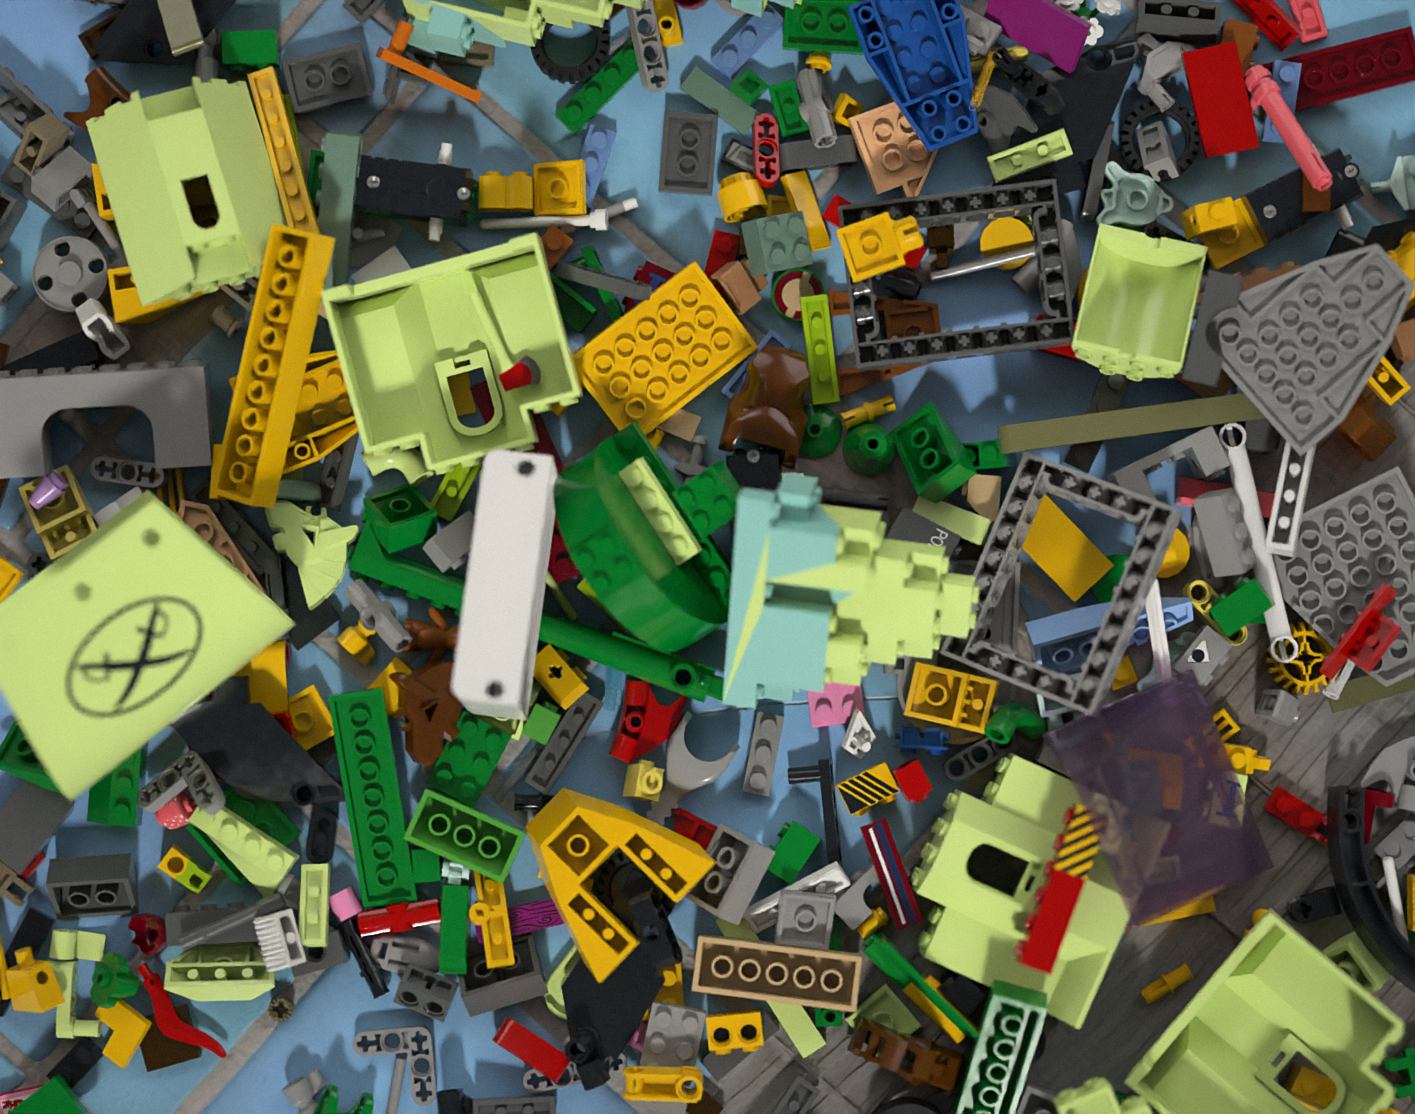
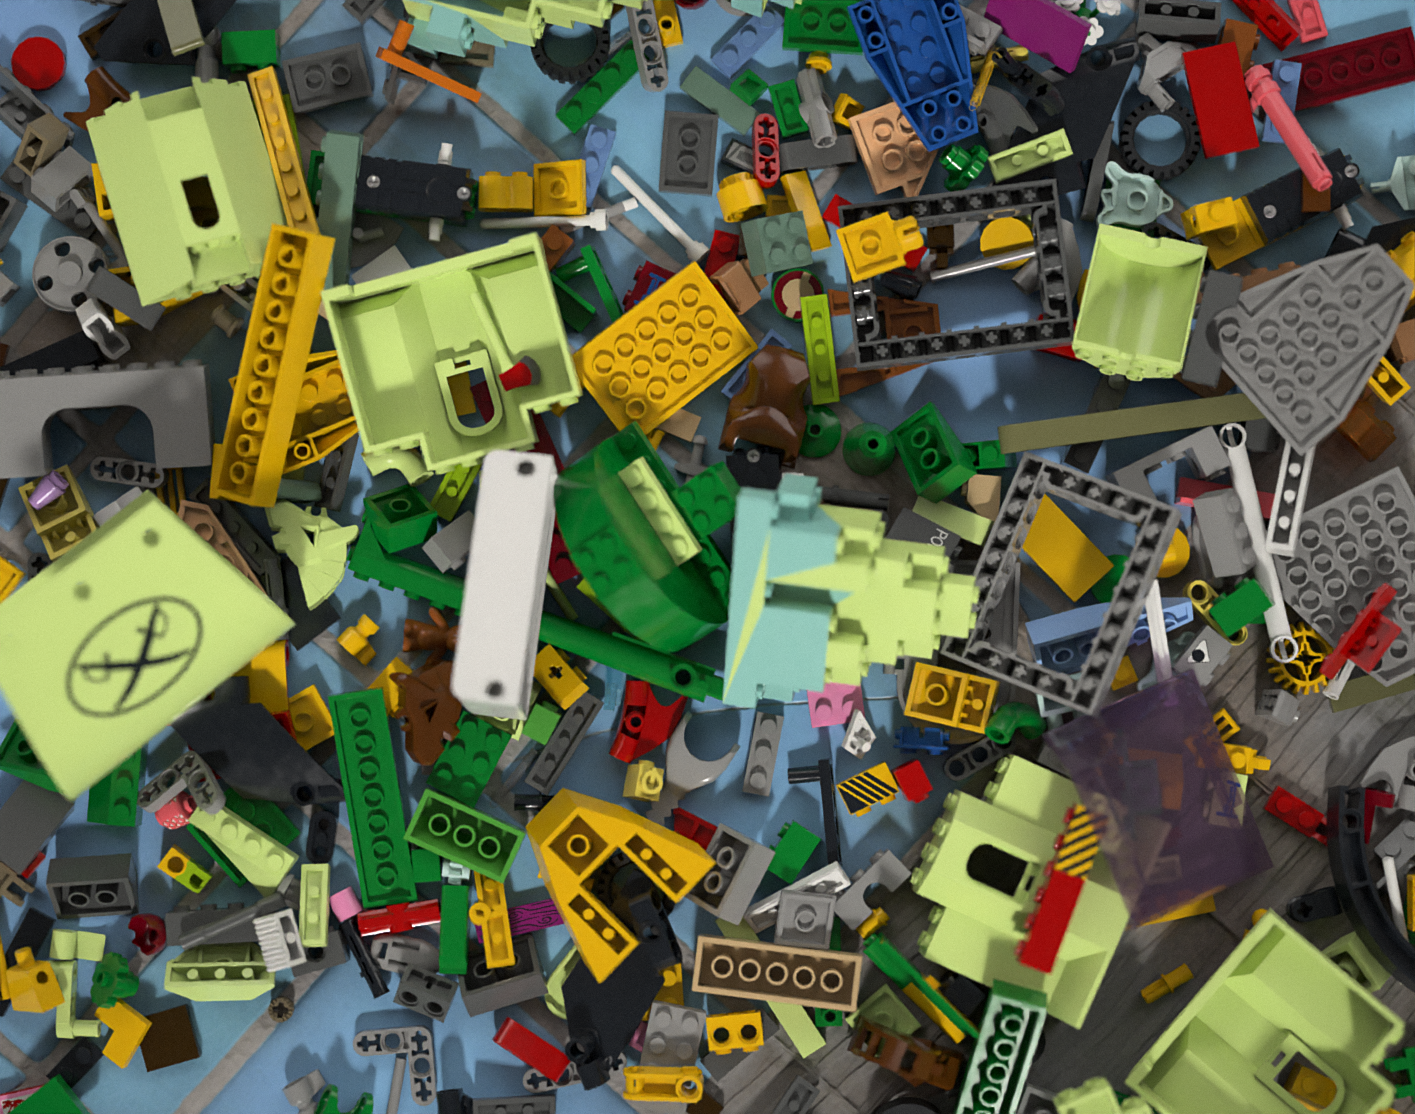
(38, 63): none -> red tile
(124, 298): none -> dark grey beam
(167, 1018): red piece -> none
(378, 615): light grey piece -> none
(603, 280): dark grey beam -> none
(695, 250): none -> white piece
(867, 412): yellow pin -> none
(891, 874): tile -> none
(962, 165): none -> green plant
(1157, 150): light grey hinge -> none

